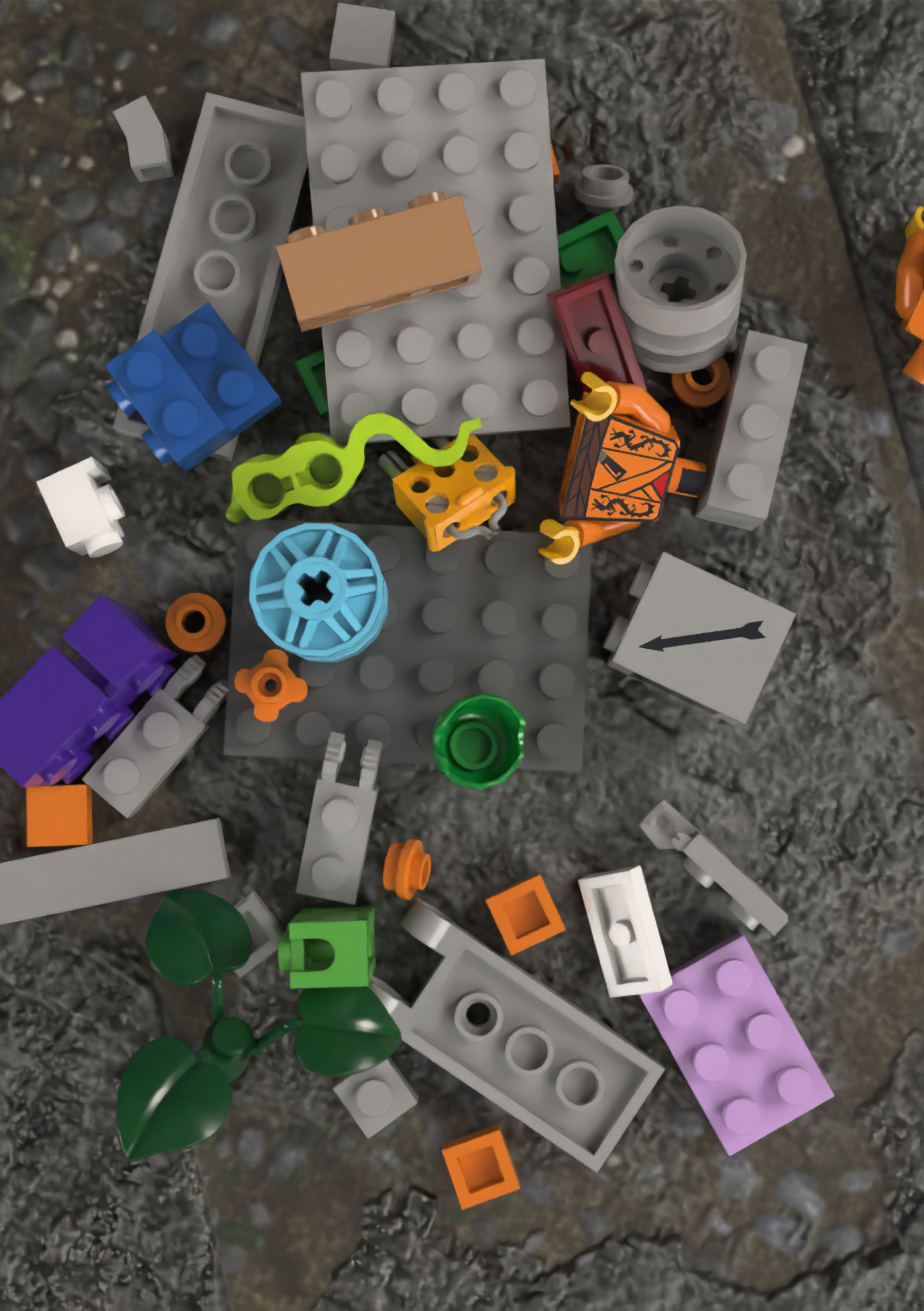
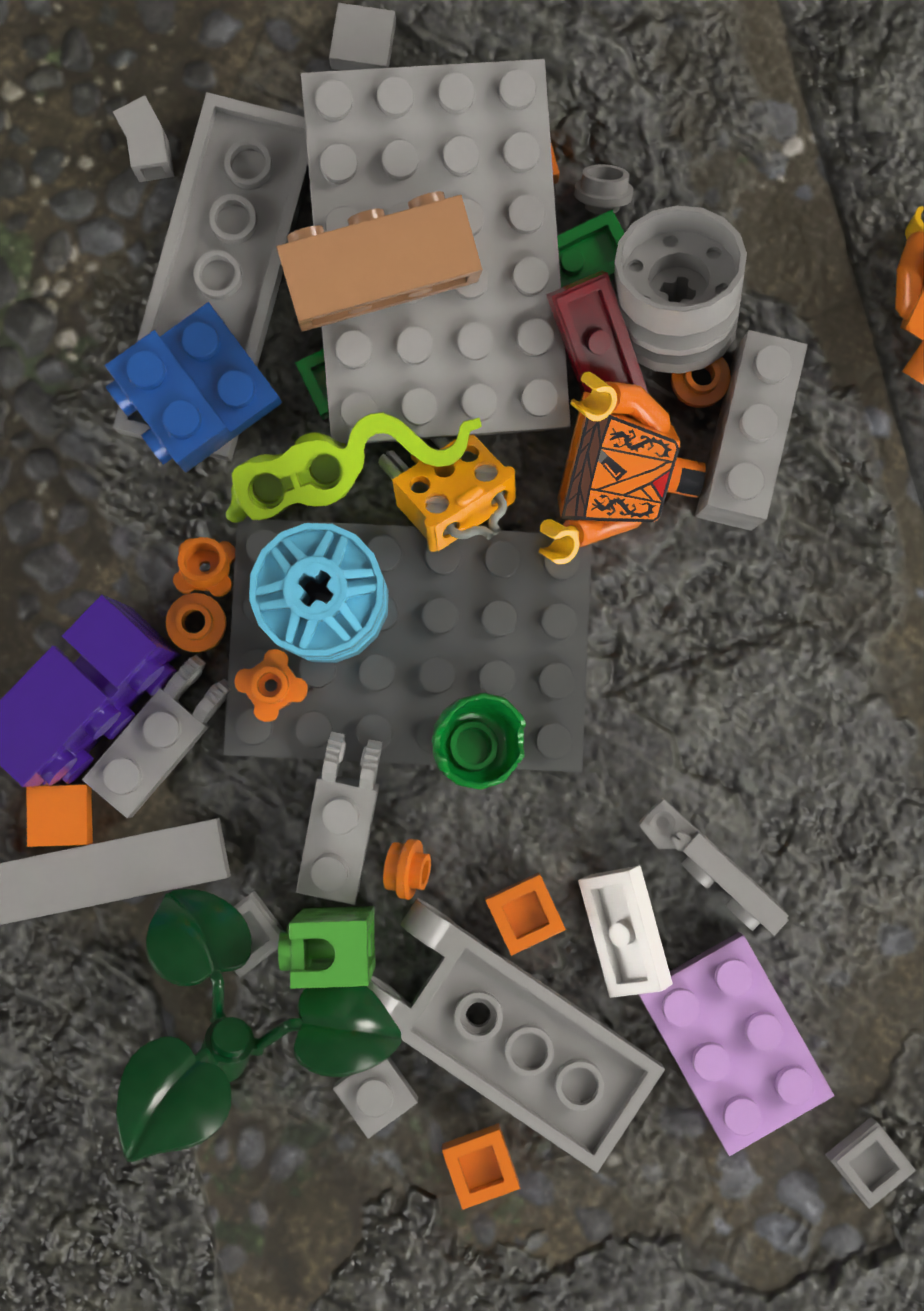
(84, 508): white brick -> none
(203, 550): none -> orange plate
(698, 638): light grey brick -> none
(870, 1162): none -> light grey tile

